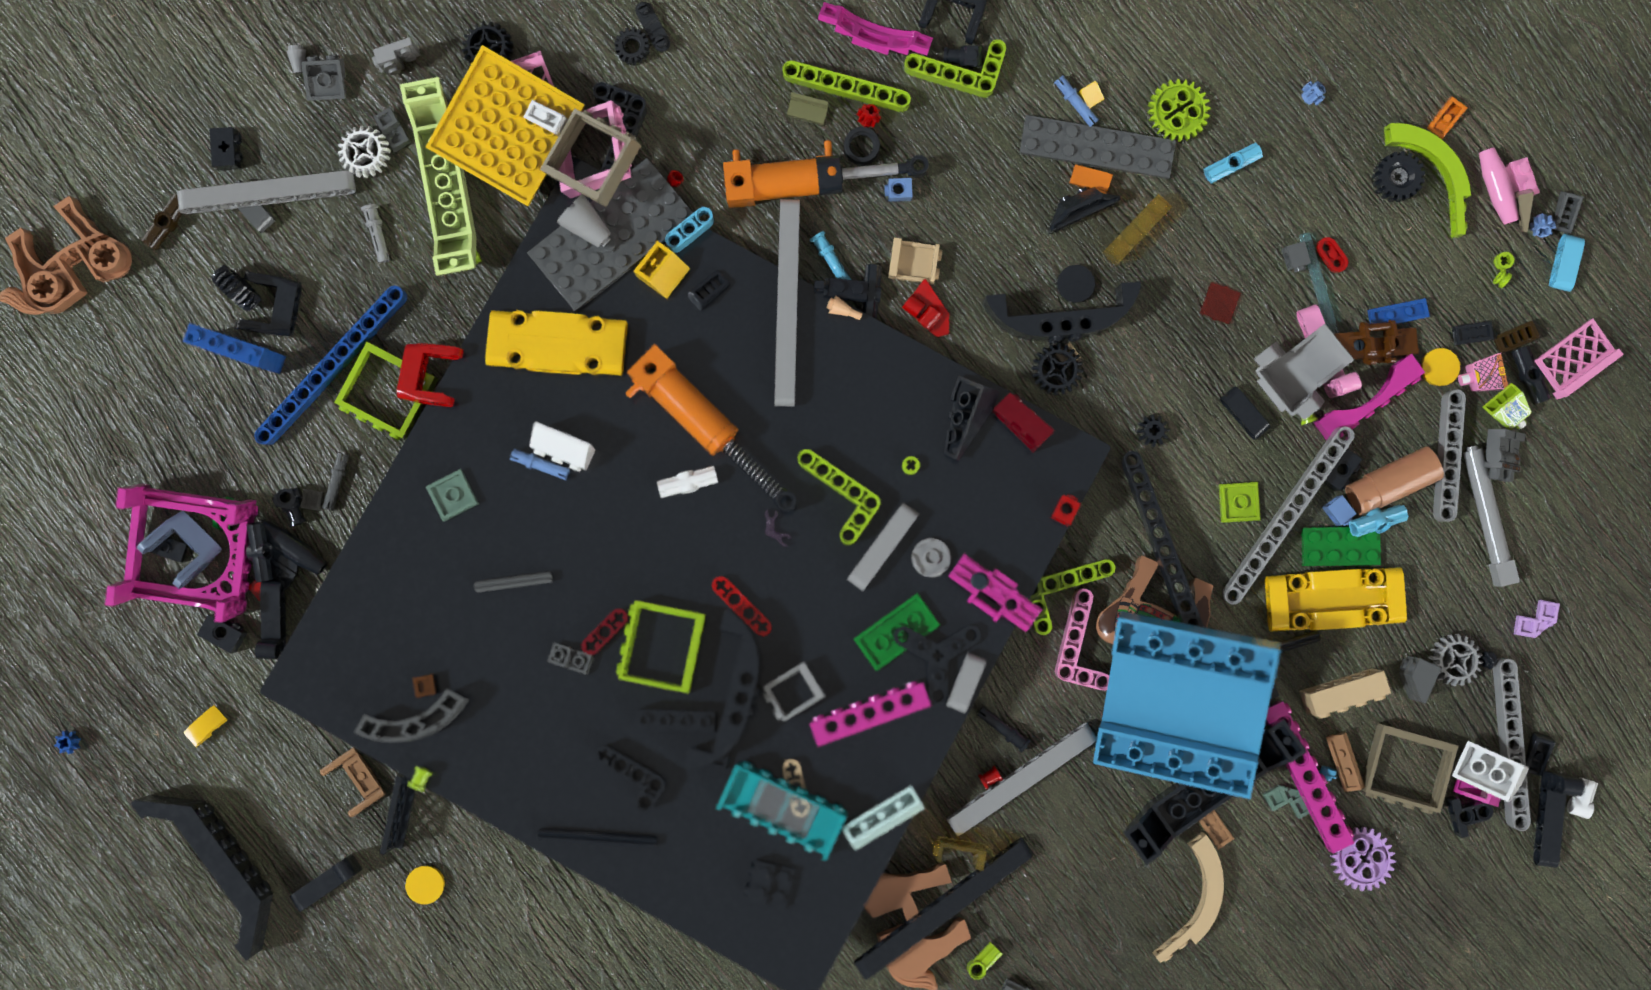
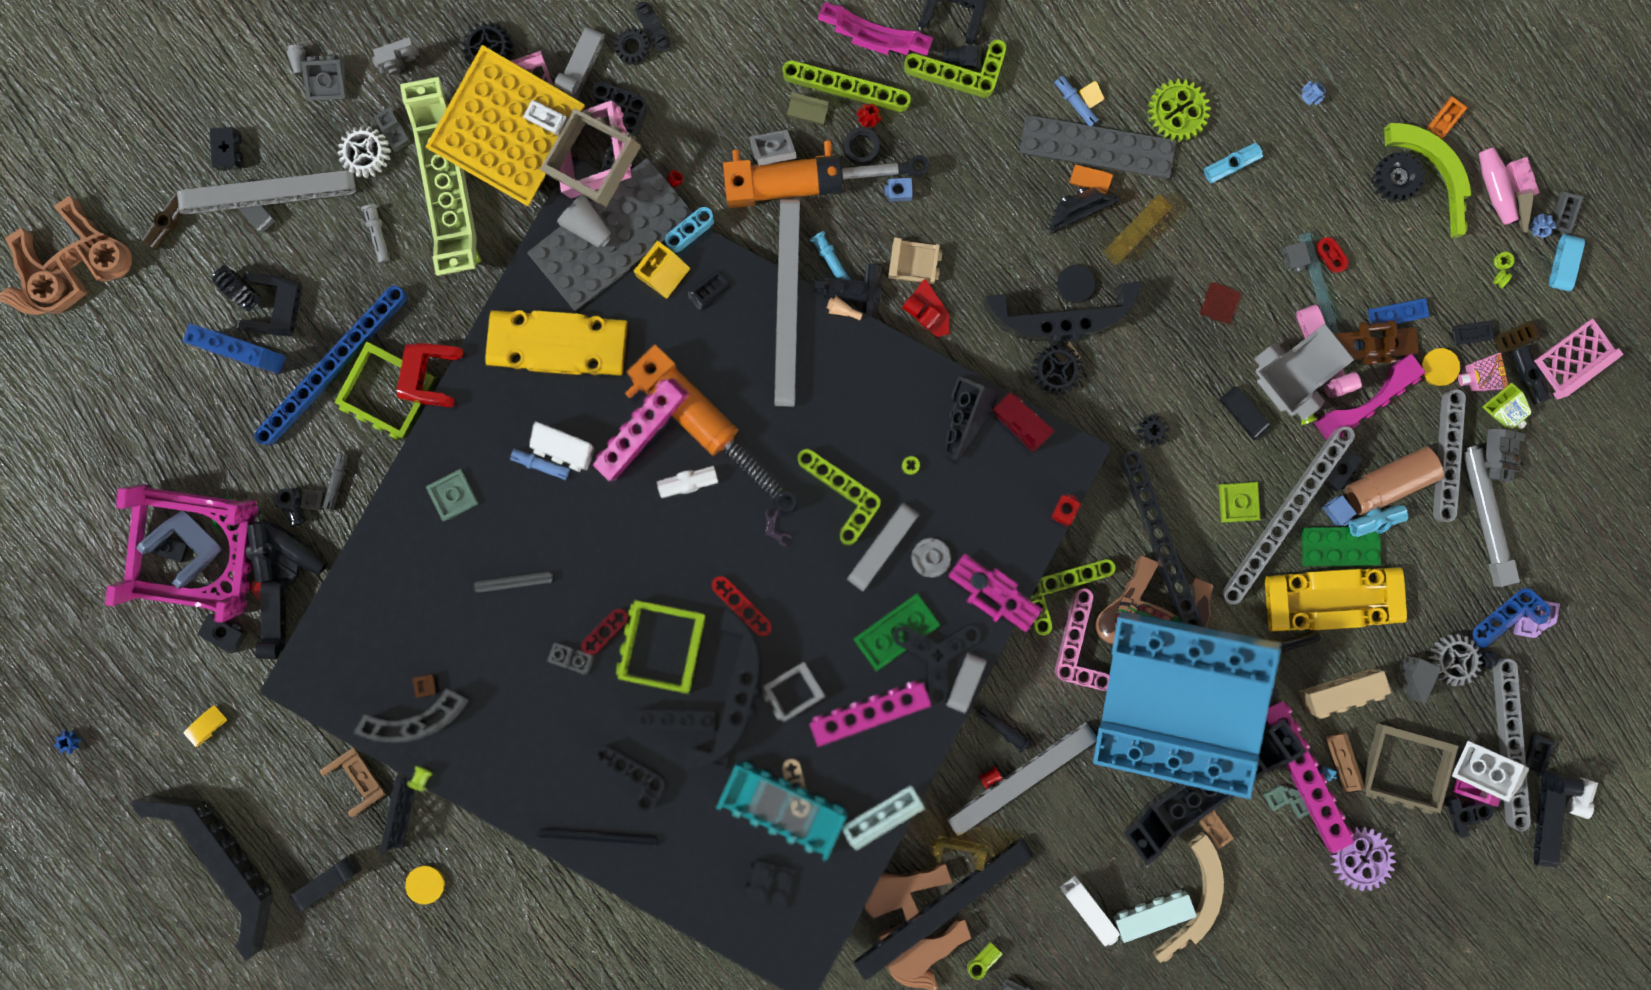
(580, 63): none -> light grey beam
(675, 396): none -> dark pink brick
(772, 147): none -> light grey plate
(1090, 911): none -> white slope
(1154, 916): none -> light aqua brick
(1507, 620): none -> blue beam

